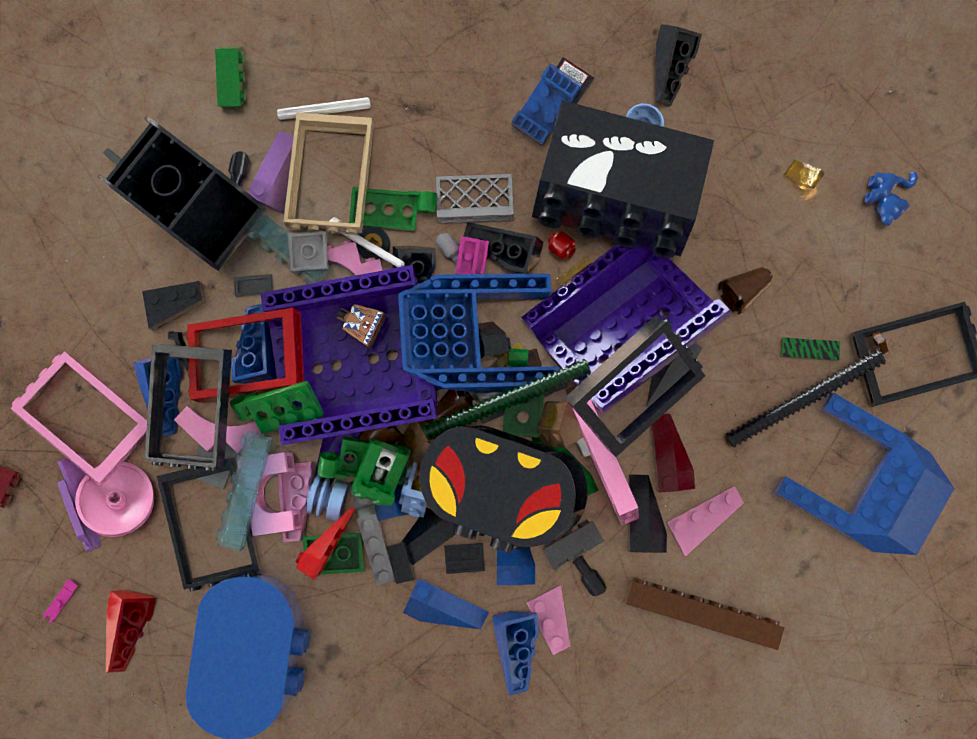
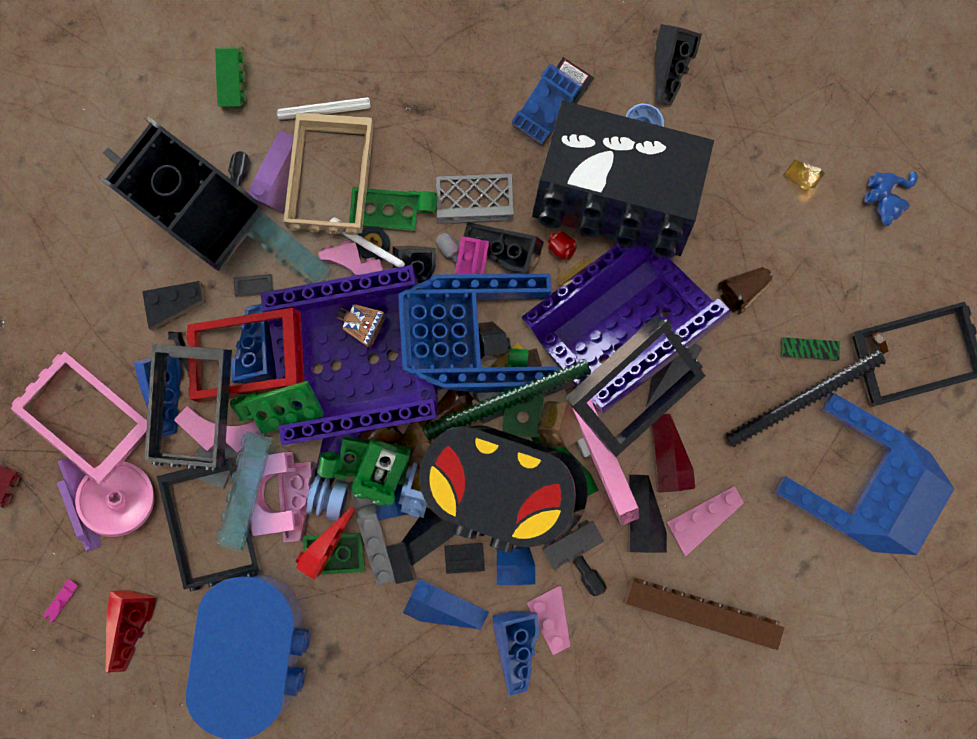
(308, 251): light grey tile -> none

